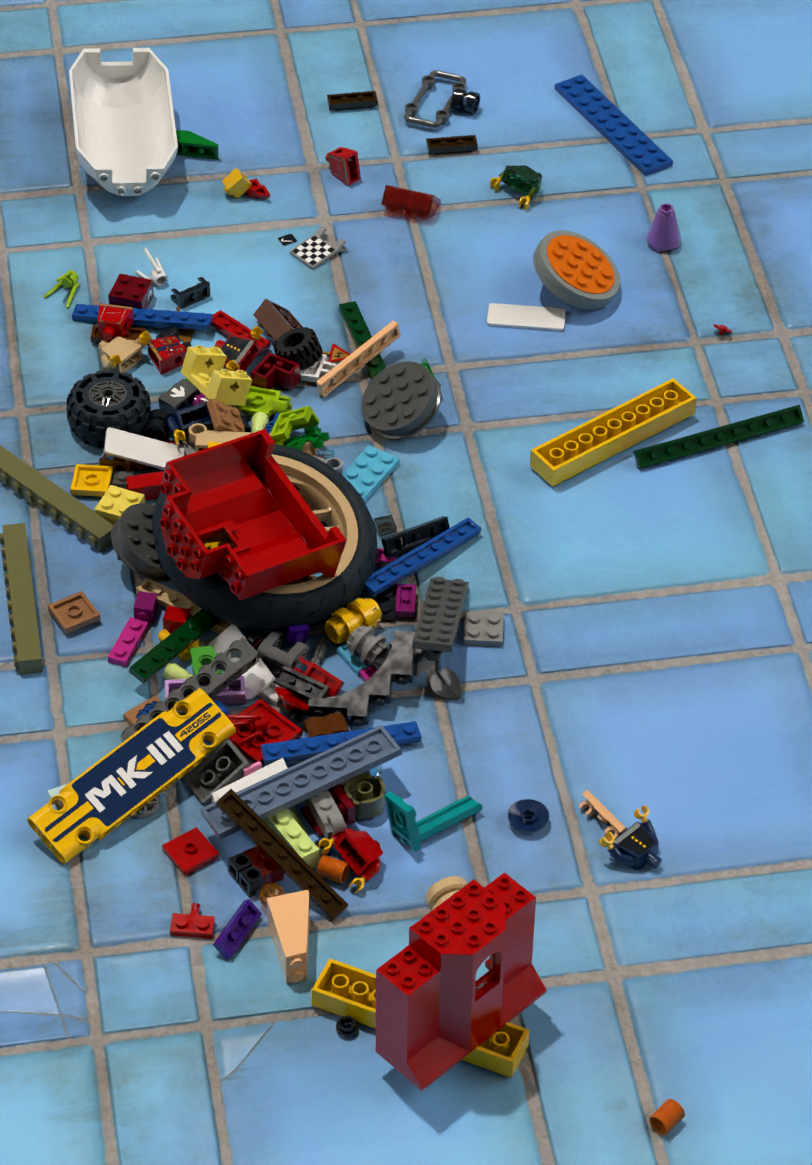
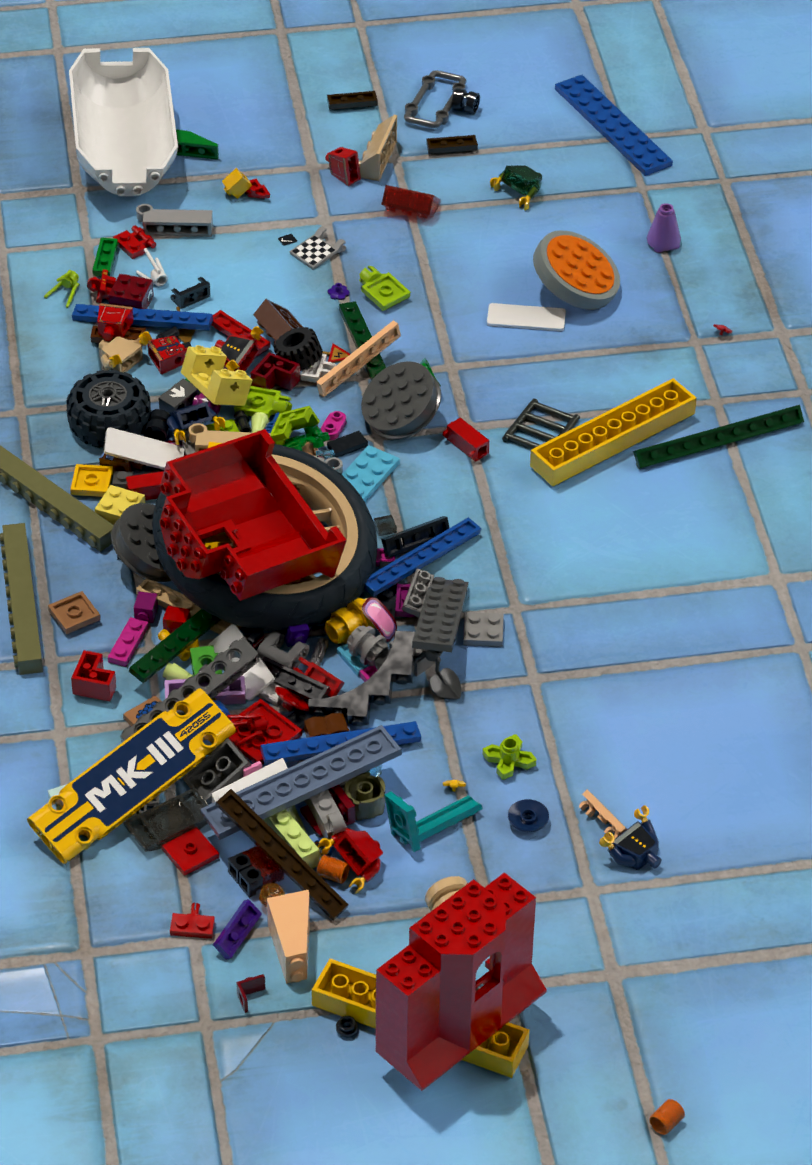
(92, 679): none -> red brick
(101, 285): none -> red hips
(105, 256): none -> green plate
(131, 245): none -> red plate
(167, 820): none -> clear smoke slope
(175, 222): none -> light grey hinge
(225, 417): medium nougat plate -> none
(249, 986): none -> dark red bracket
(334, 424): none -> dark pink plate
(338, 292): none -> dark purple plant
(347, 444): none -> black tile
(379, 149): none -> tan slope
(380, 617): none -> sticker
(382, 288): none -> lime plate
(417, 592): none -> light grey tile
(454, 784): none -> yellow plant
(467, 439): none -> red brick
(508, 756): none -> lime plant
(526, 414): none -> pearl dark grey bar

